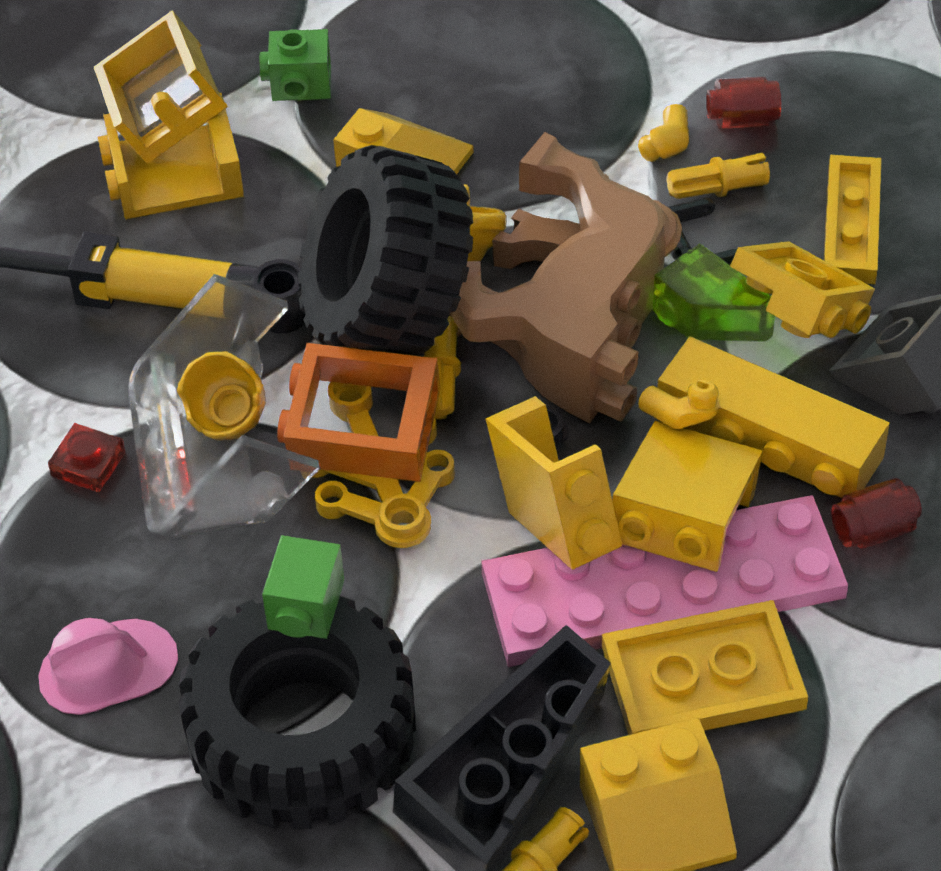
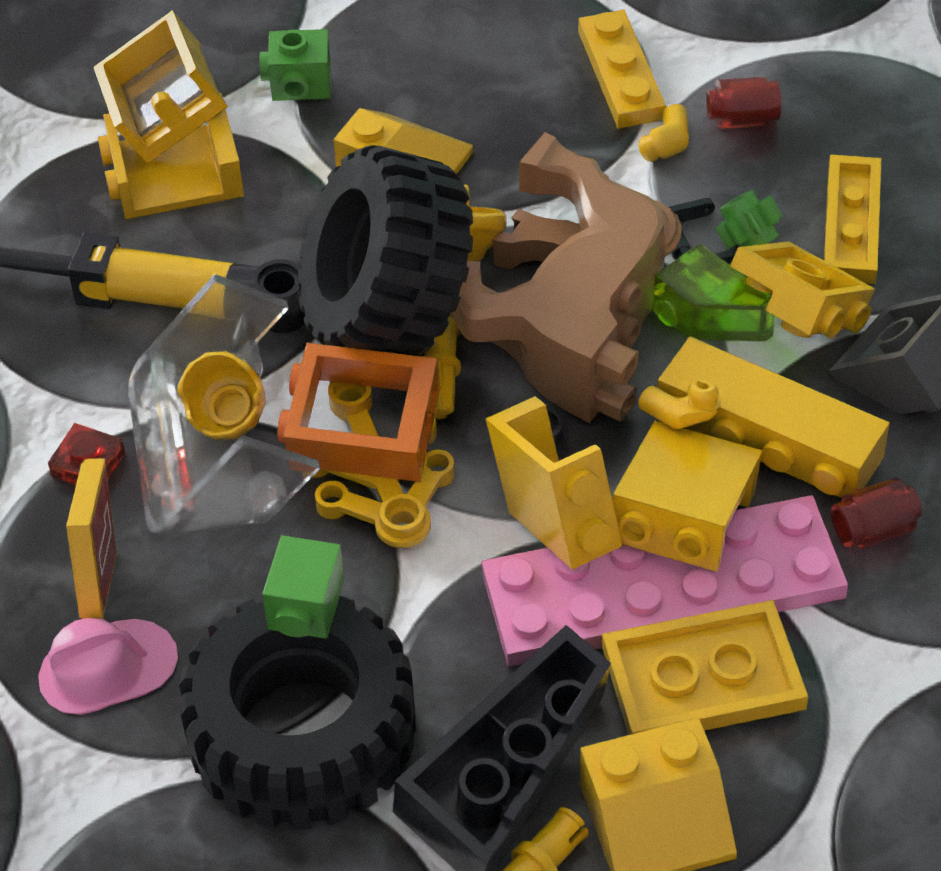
(92, 539): none -> yellow tile
(621, 69): none -> yellow plate
(718, 176): yellow axle -> none
(749, 221): none -> bright green gear

